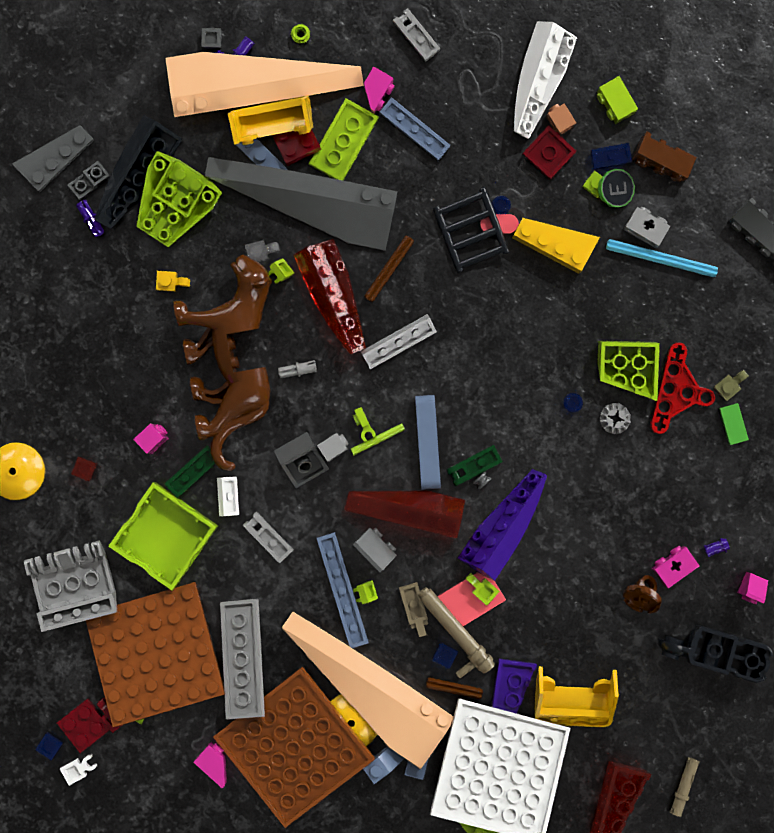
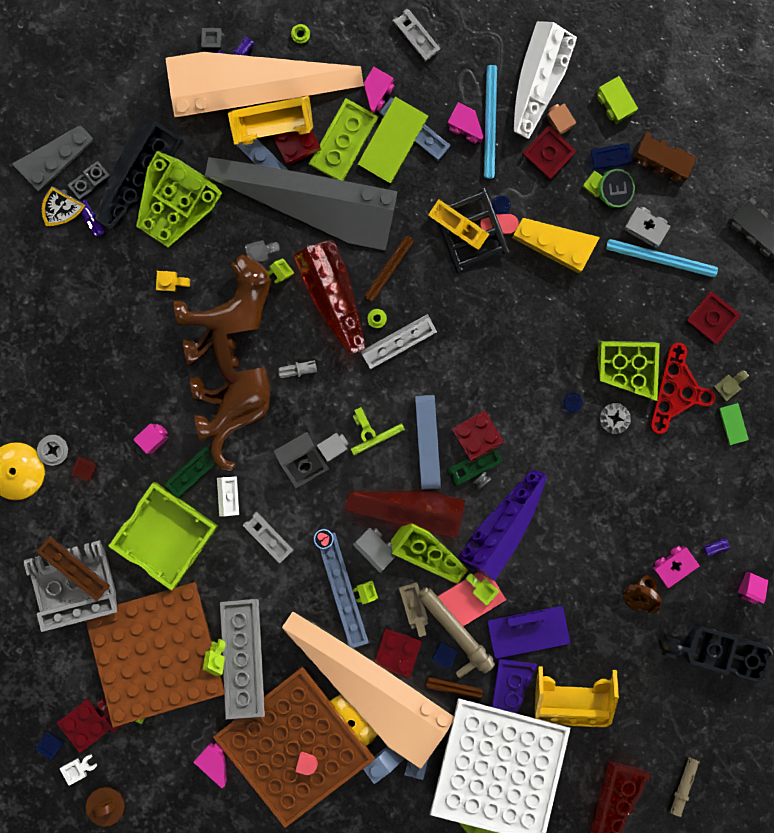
(44, 448): none -> light grey gear
(59, 207): none -> shield
(73, 568): none -> reddish brown plate
(105, 806): none -> reddish brown tile
(213, 659): none -> lime plate
(306, 764): none -> coral tile
(323, 538): none -> tile
(381, 323): none -> lime plate
(393, 140): none -> lime tile
(397, 652): none -> dark red plate
(426, 552): none -> lime wedge
(458, 224): none -> yellow slope
(465, 122): none -> dark pink slope
(478, 436): none -> dark red plate
(490, 122): none -> medium azure axle
(528, 632): none -> dark purple bracket
(713, 317): none -> dark red plate

